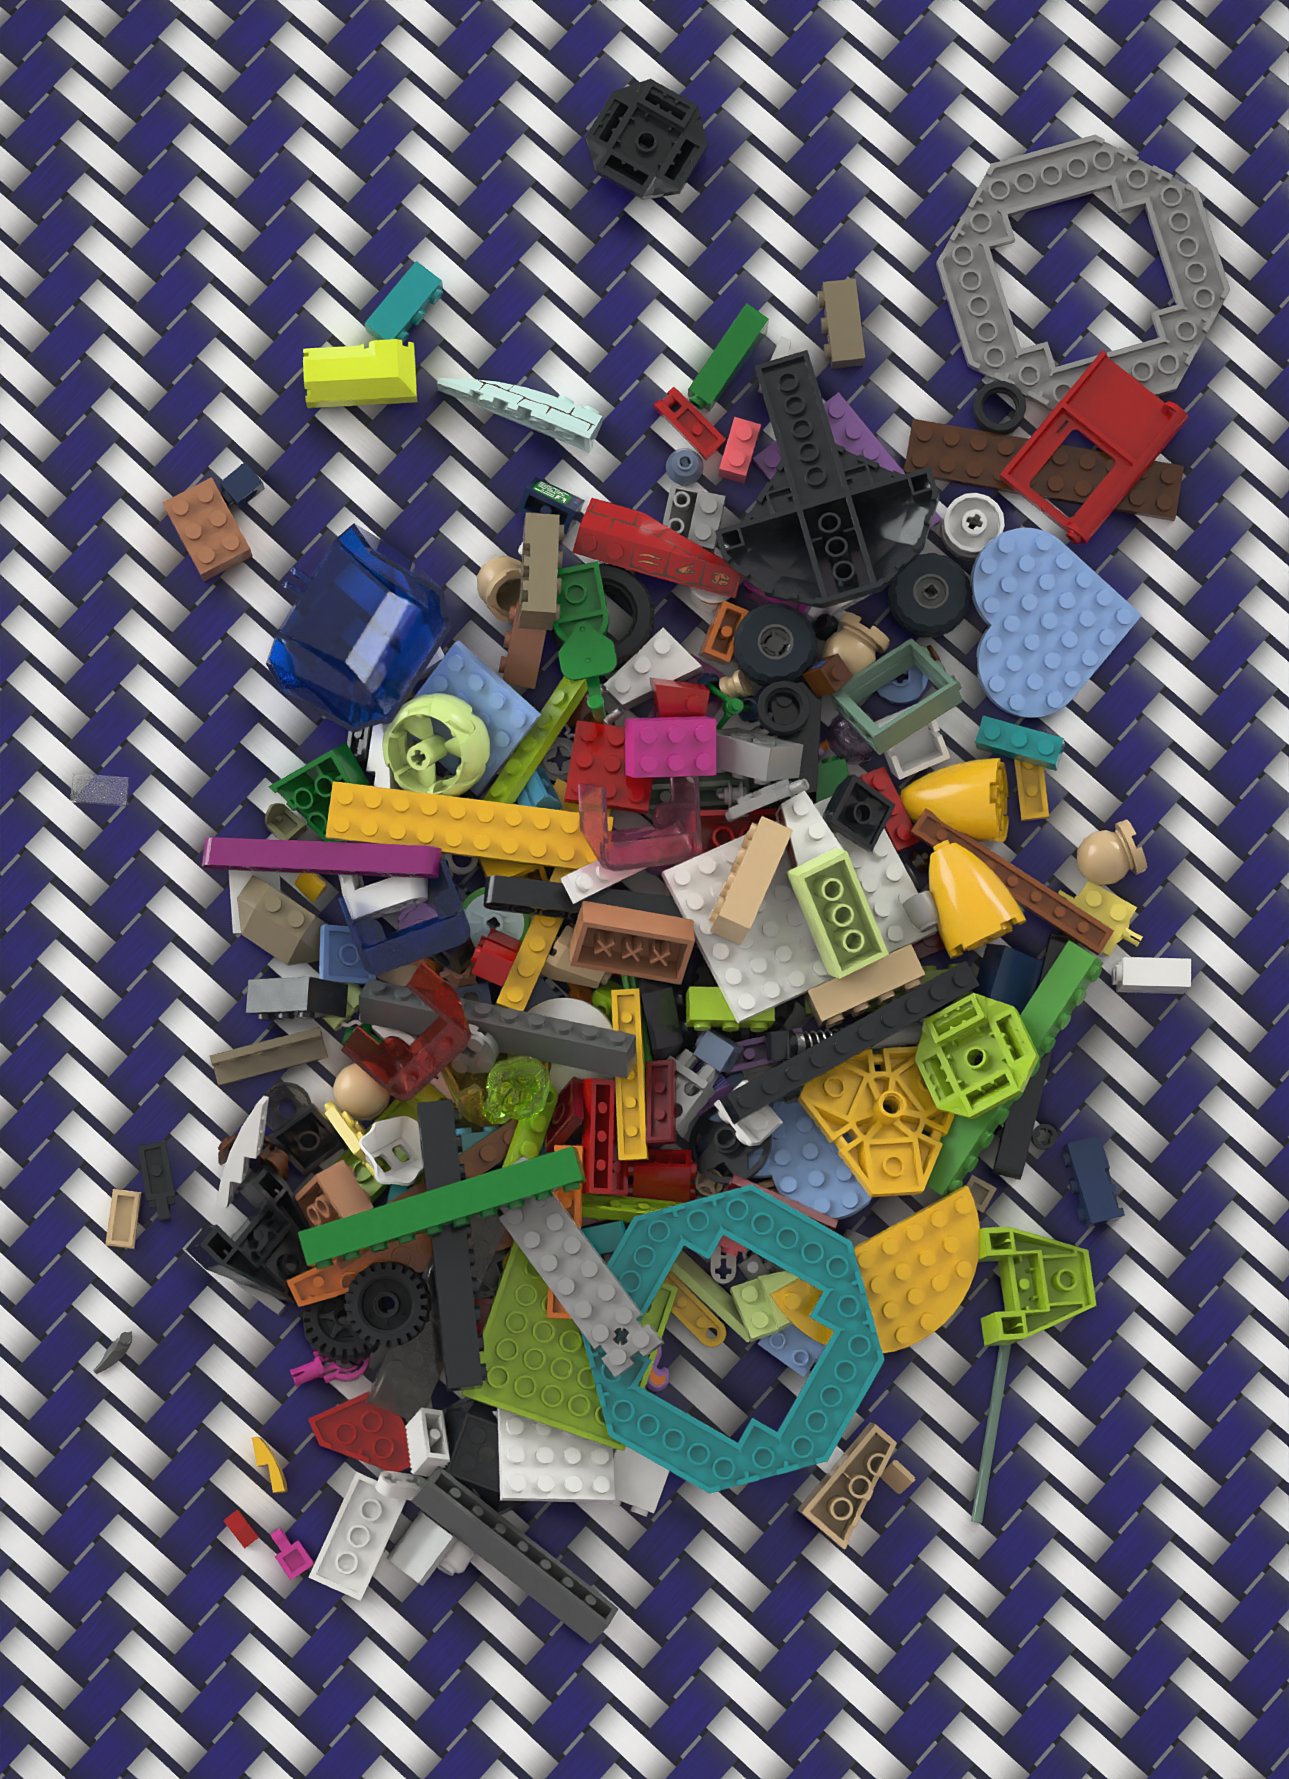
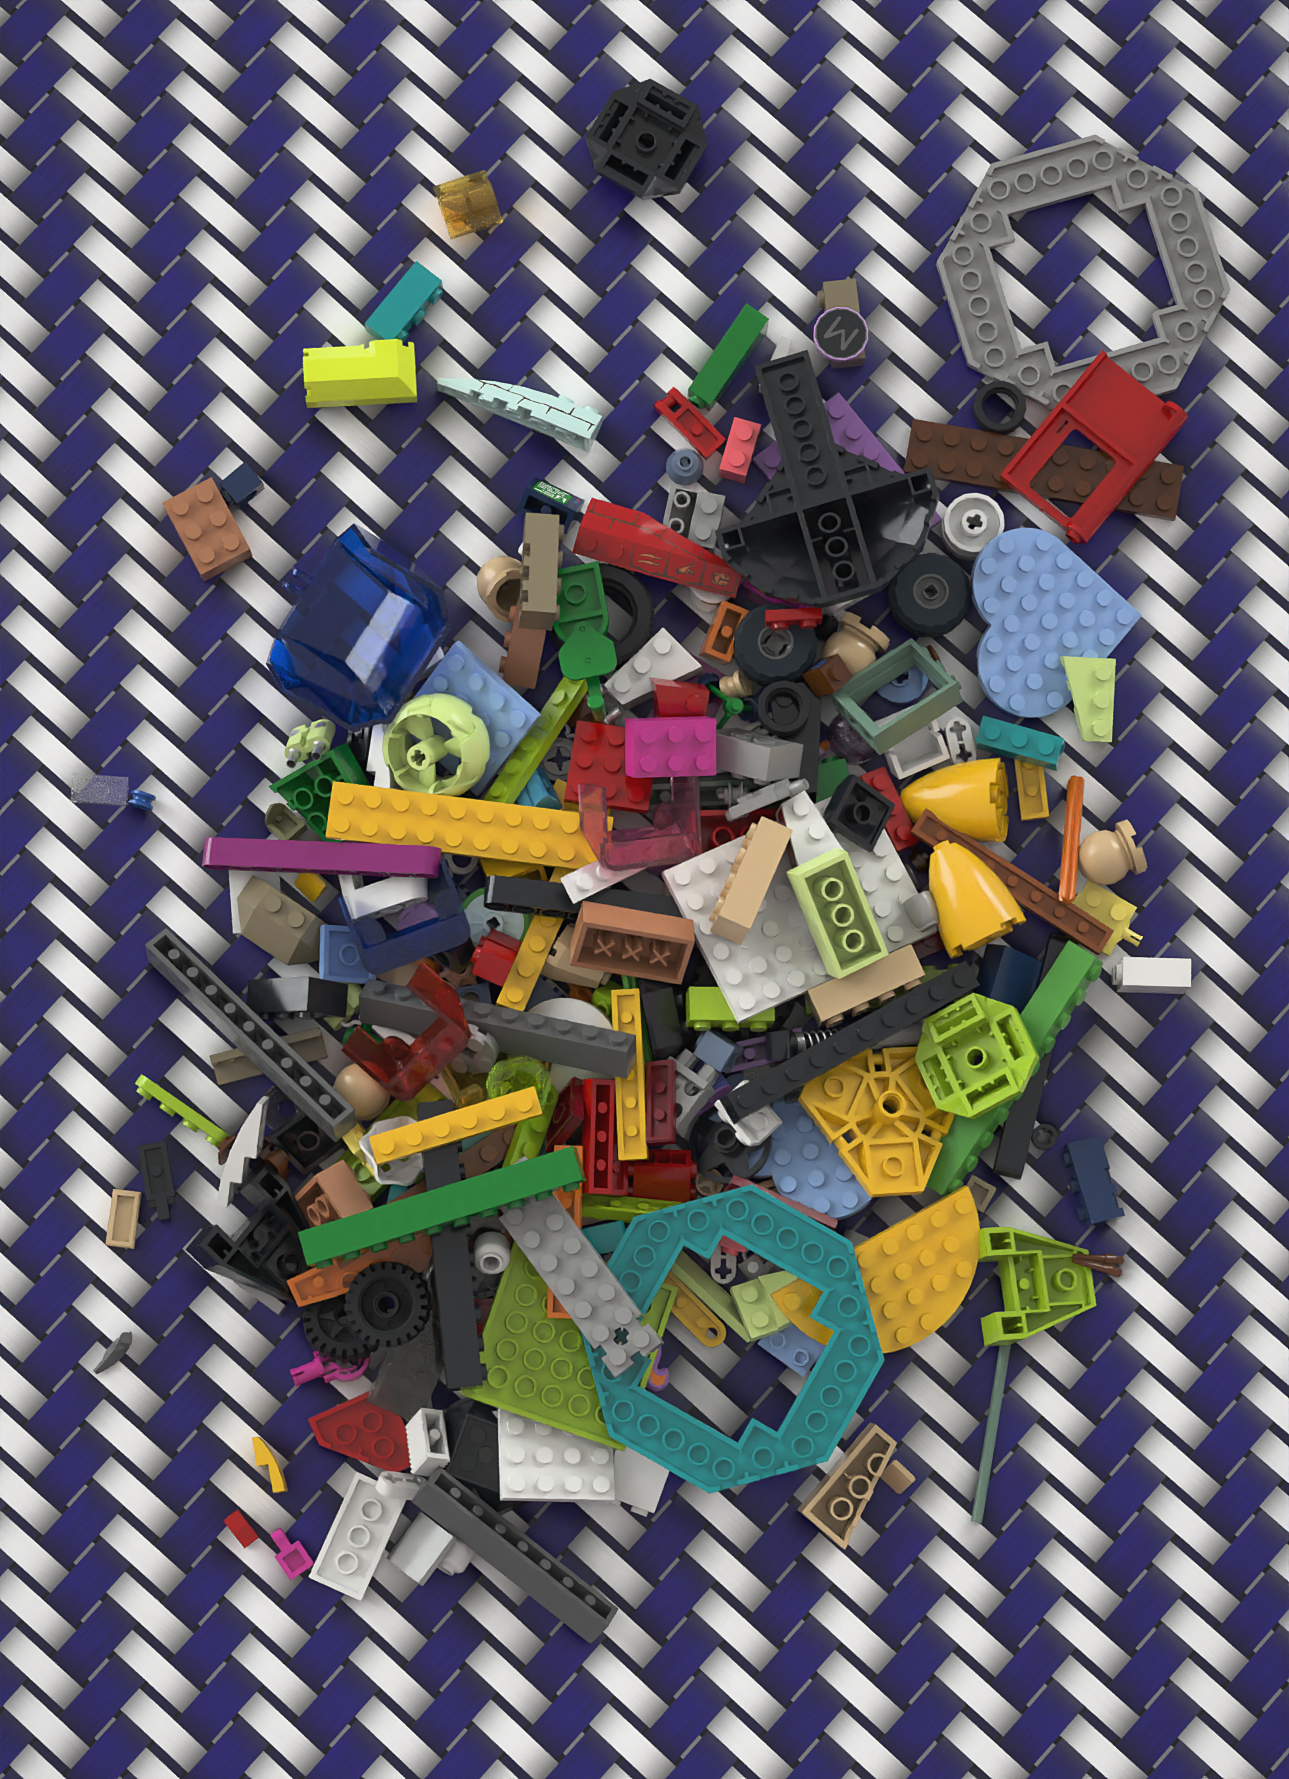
(142, 800): none -> blue bush
(172, 1105): none -> lime plate
(251, 1035): none -> dark grey brick
(309, 740): none -> yellowish green piece
(455, 1126): none -> yellow plate
(467, 204): none -> clear yellow plate
(491, 1252): none -> white head
(782, 618): none -> red plate
(840, 334): none -> black tile
(953, 743): none -> white beam
(1071, 839): none -> orange axle
(1093, 695): none -> yellowish green wing
(1103, 1263): none -> reddish brown piece

